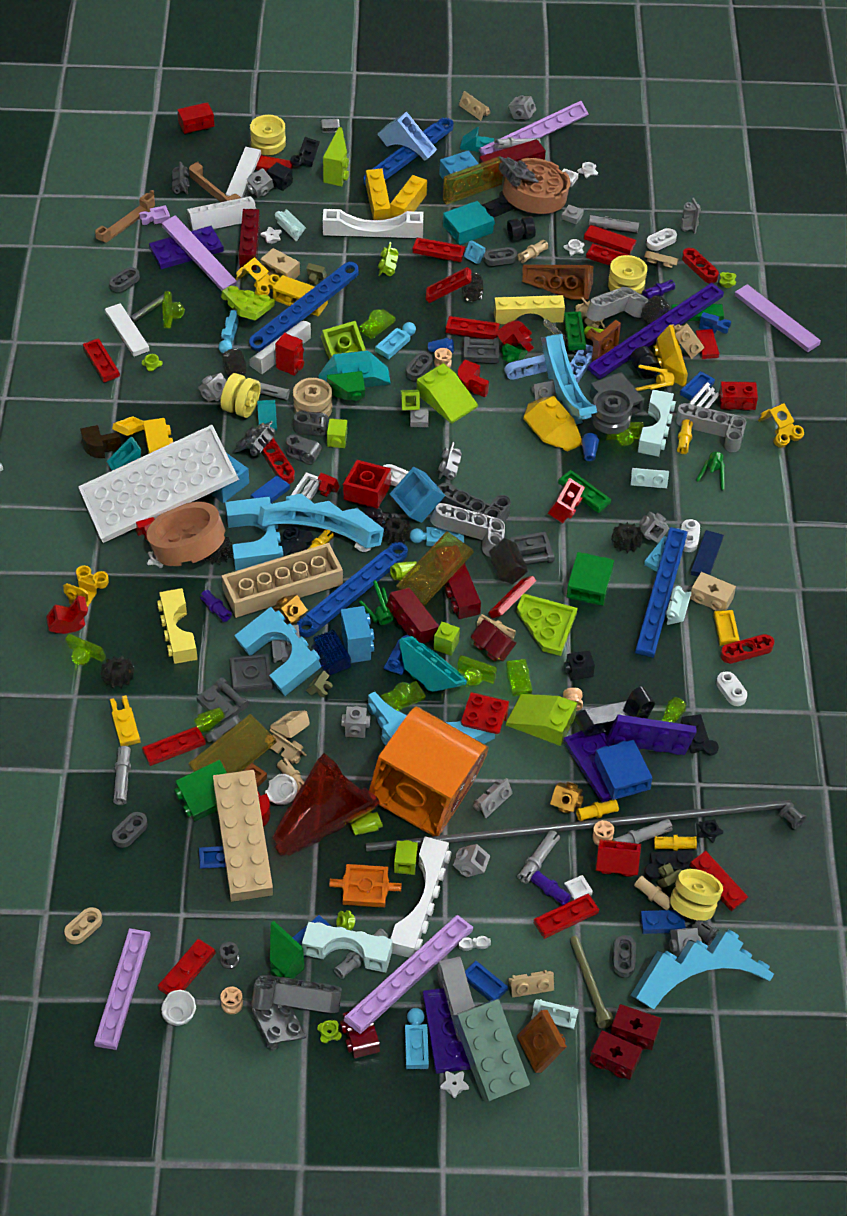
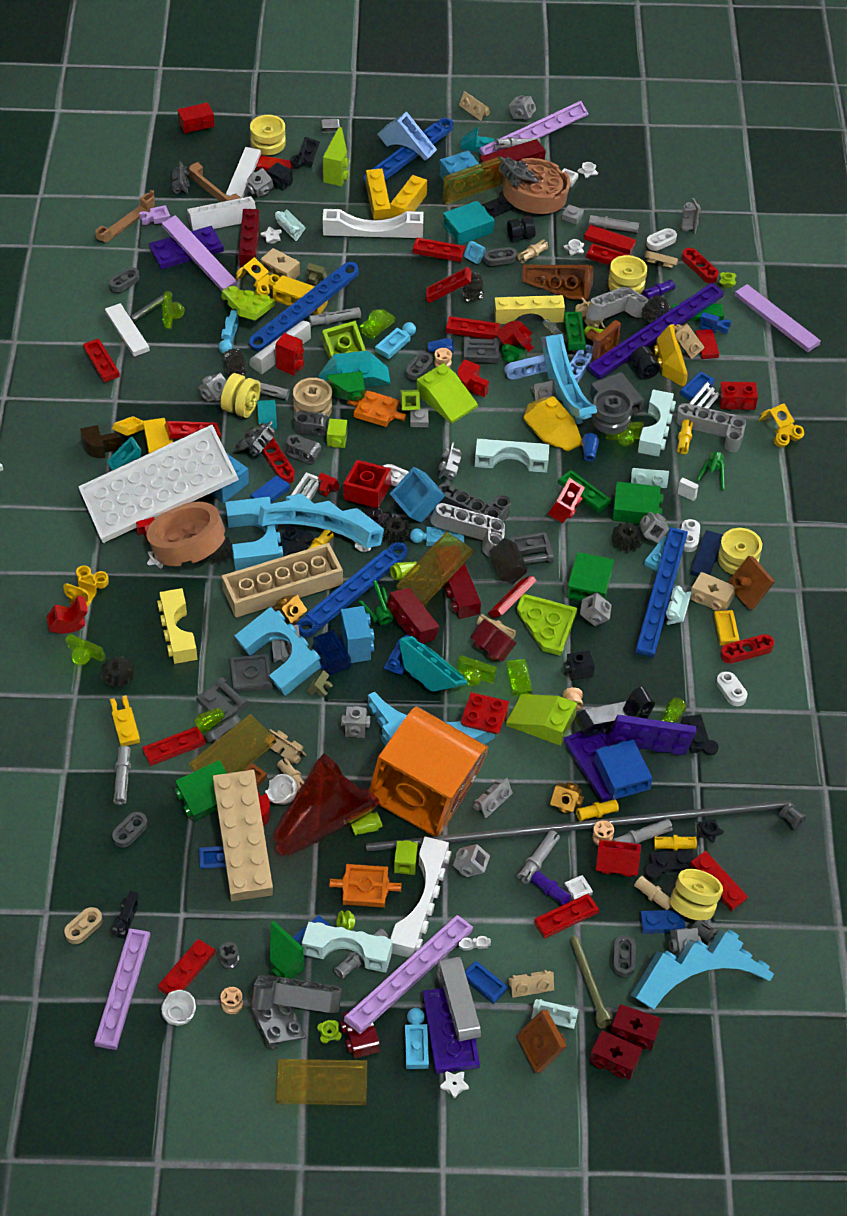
(123, 922): none -> black hinge
(152, 362): lime plate -> none
(179, 429): none -> red tile
(215, 605): dark purple pin -> none
(291, 723): tan slope -> none
(321, 1082): none -> clear yellow tile
(330, 317): none -> light grey pin
(377, 409): none -> orange plate
(388, 262): lime hinge -> none
(404, 695): clear neon green tile -> none
(446, 638): lime brick -> none
(490, 1050): sand green brick -> none
(531, 454): none -> light aqua arch
(595, 609): none -> light grey brick
(635, 501): none -> green brick
(662, 380): yellow plant -> none
(669, 876): olive tile -> none
(688, 489): none -> white tile
(736, 547): none -> light yellow wheel
(751, 582): none -> dark orange tile

